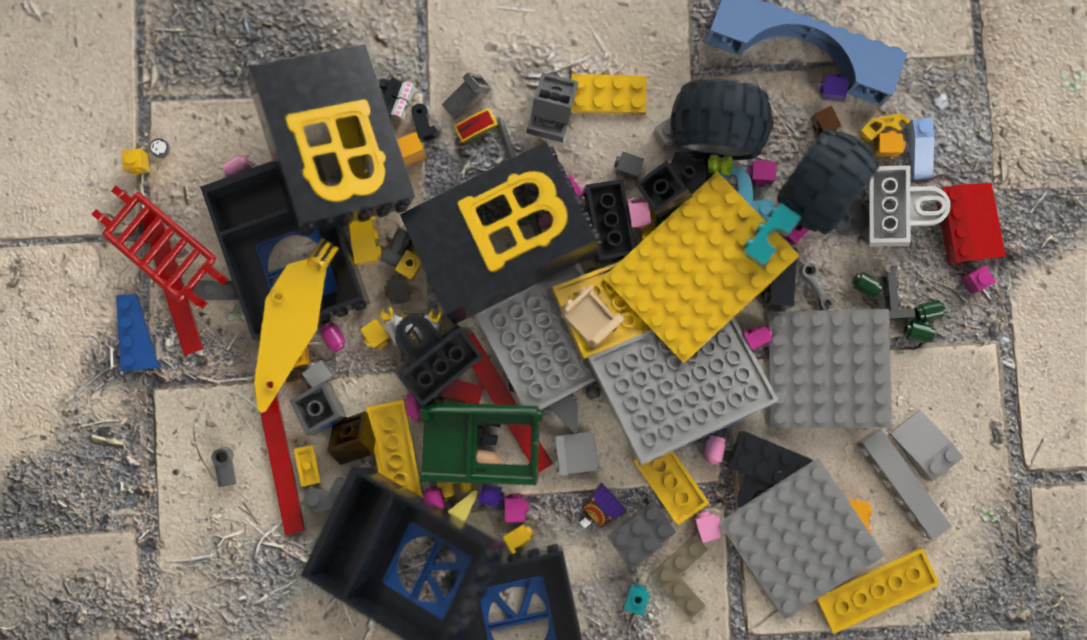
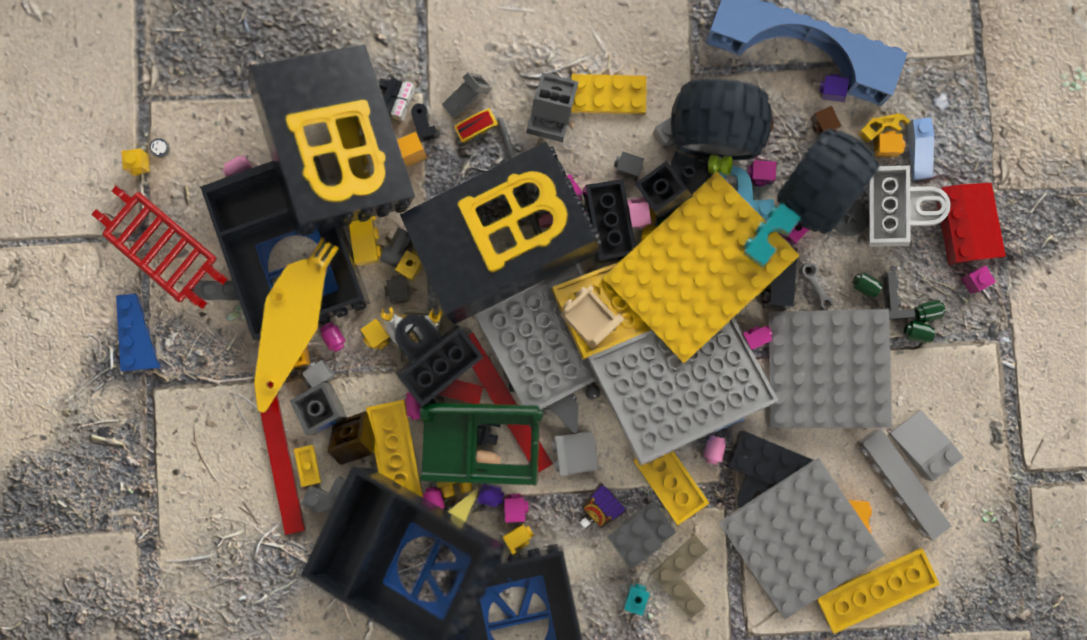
(180, 311): red tile -> none
(224, 469): dark grey piece -> none
(707, 526): bright pink brick -> none

